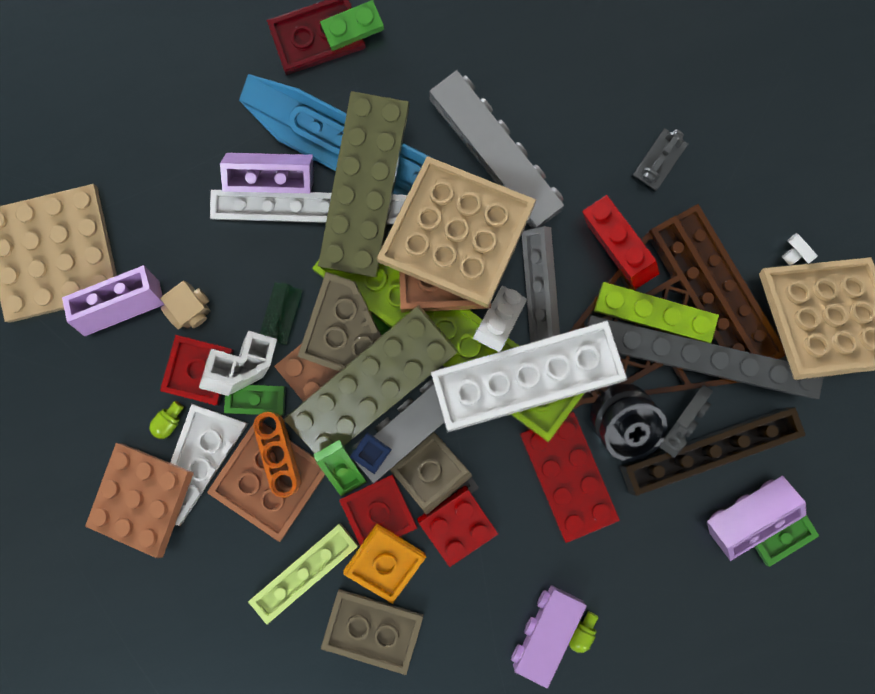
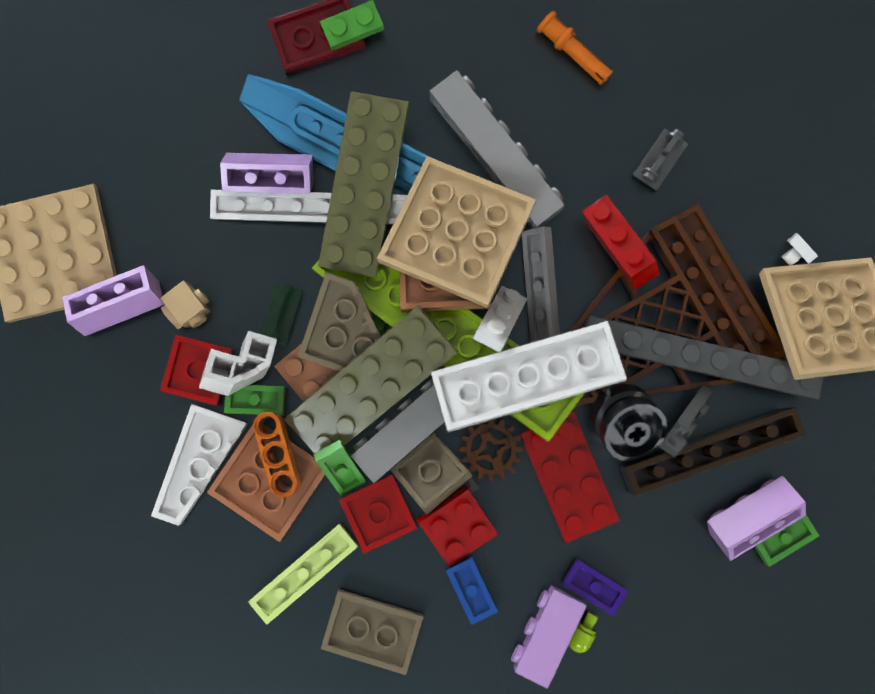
(139, 500): nougat plate -> none
(166, 421): lime cylinder -> none
(370, 453): dark blue tile -> none
(384, 563): light orange tile -> none
(471, 590): none -> blue plate
(496, 462): none -> reddish brown gear
(564, 39): none -> orange pin
(594, 587): none -> dark purple plate
(656, 313): lime plate -> none

